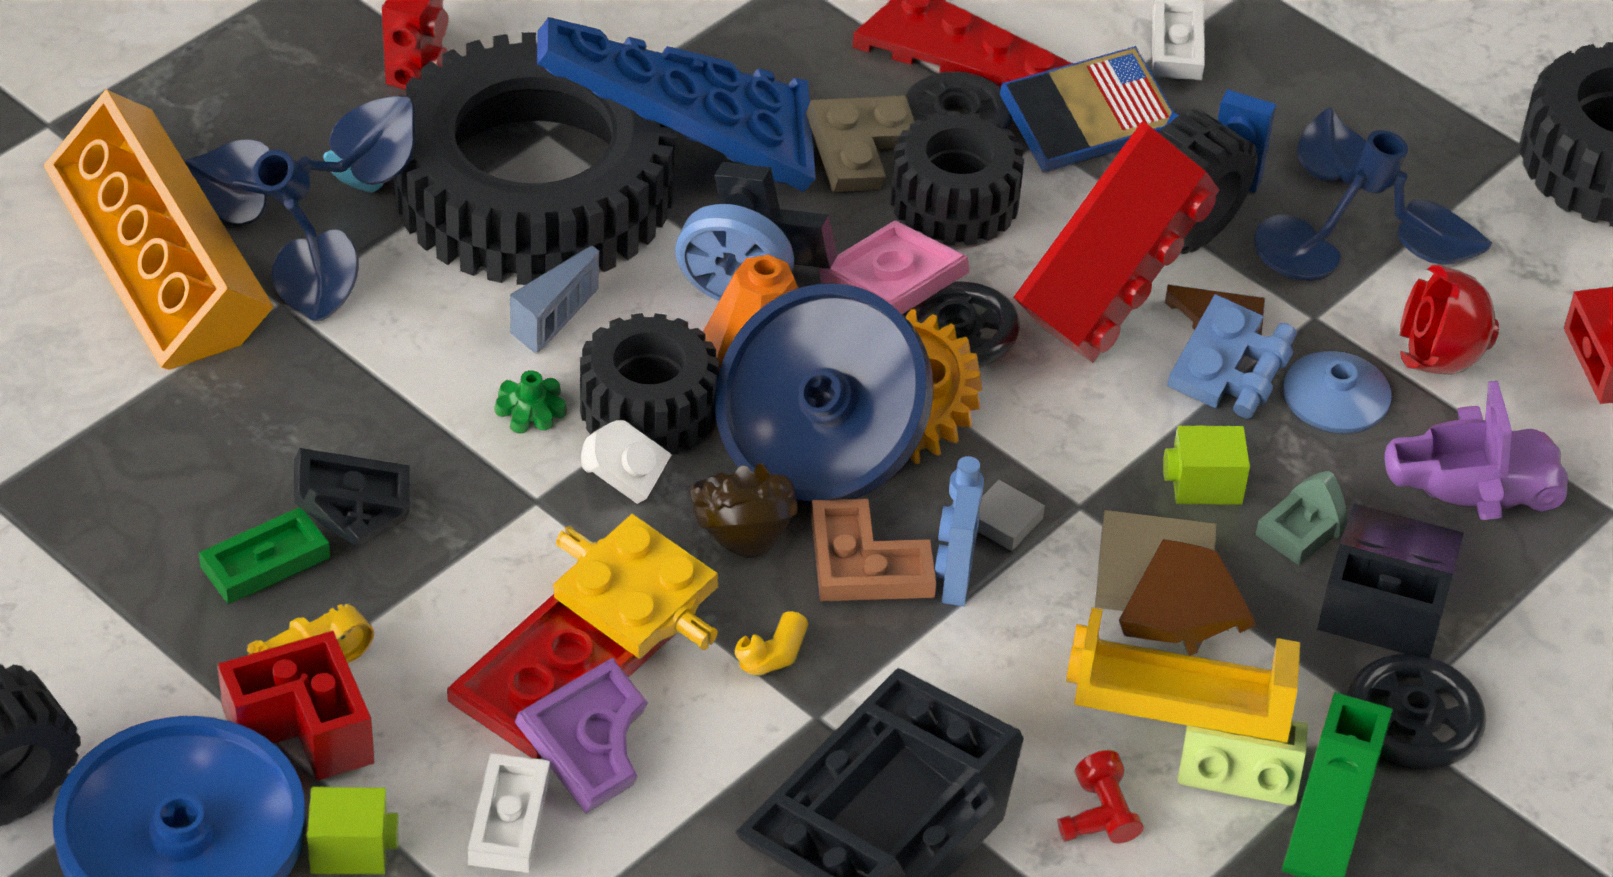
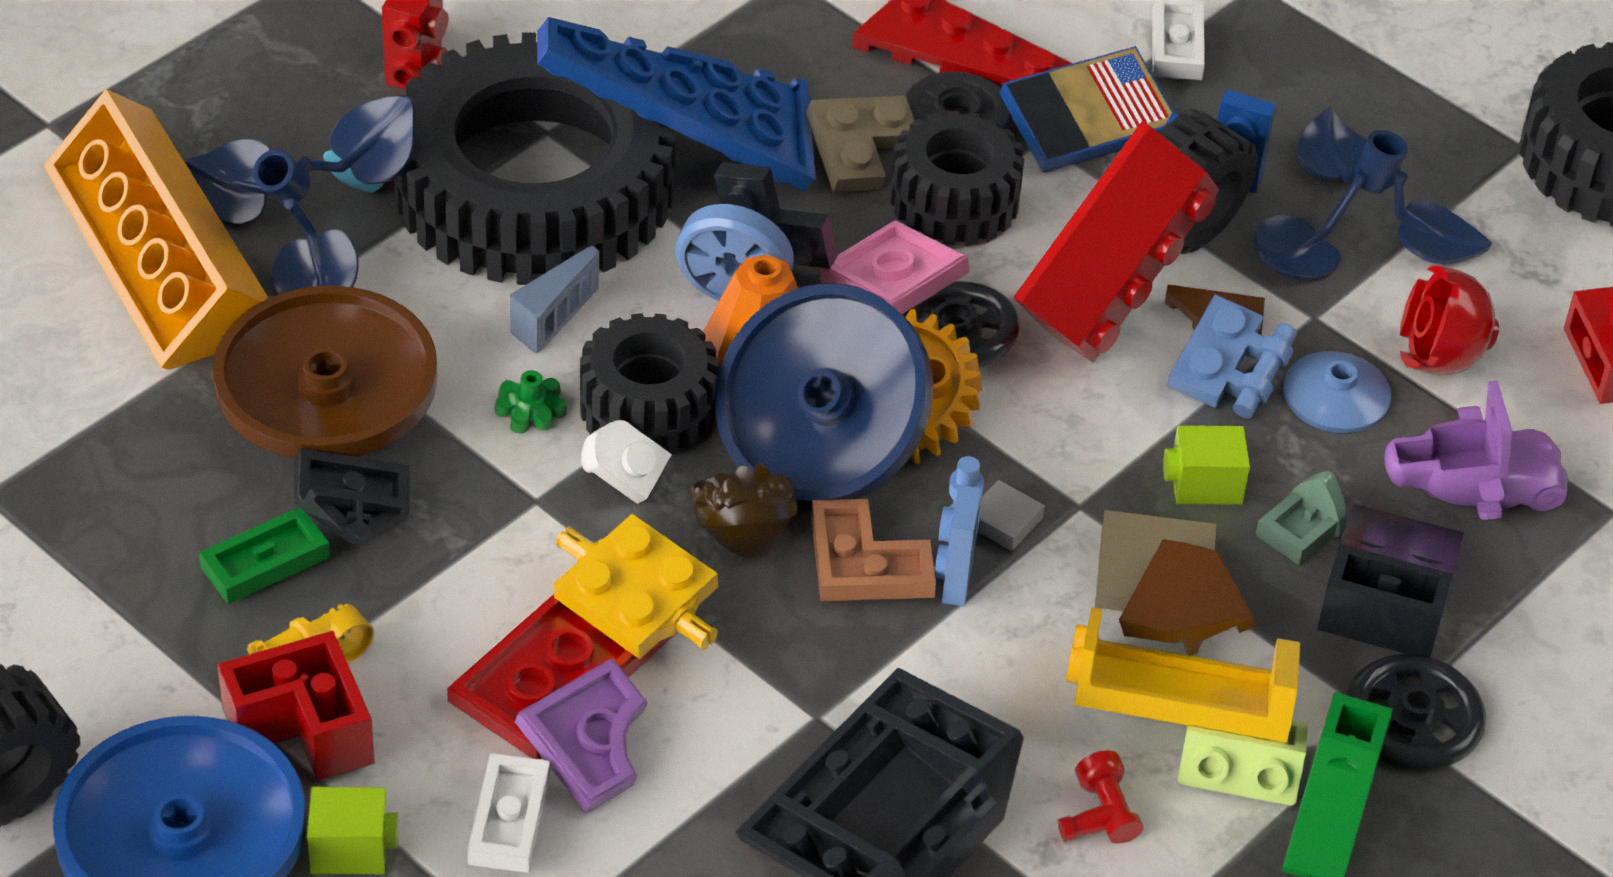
(325, 371): none -> reddish brown dish
(779, 652): yellow arm -> none

